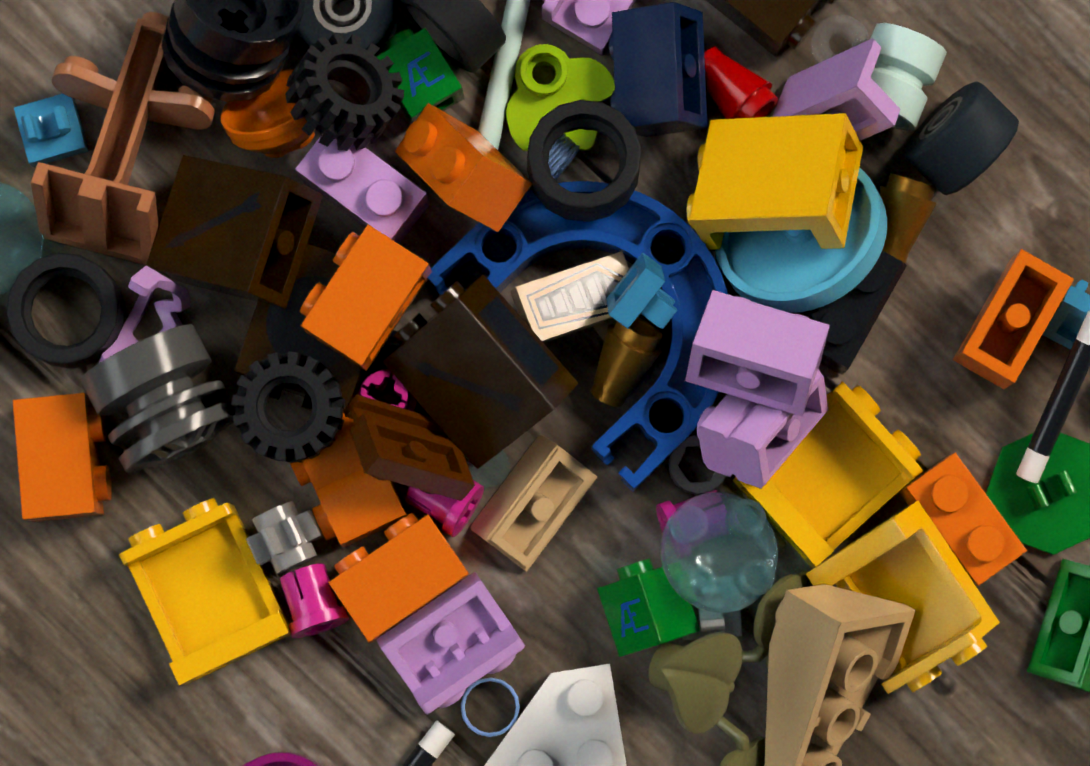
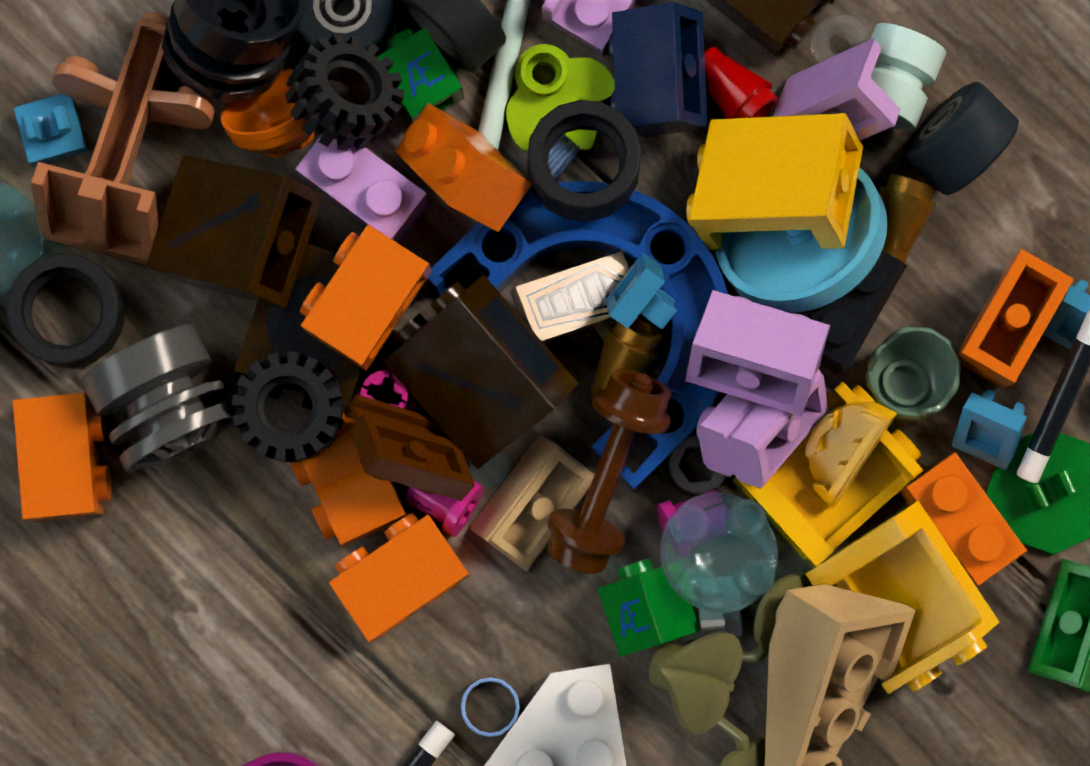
(144, 284): lavender helmet -> none
(205, 590): yellow panel -> none
(284, 537): light grey gear -> none
(311, 601): dark pink bush -> none
(451, 644): lavender bracket -> none
(634, 405): none -> reddish brown piece
(843, 444): none -> yellow tile
(913, 373): none -> sand green hair
(989, 429): none -> dark azure tile

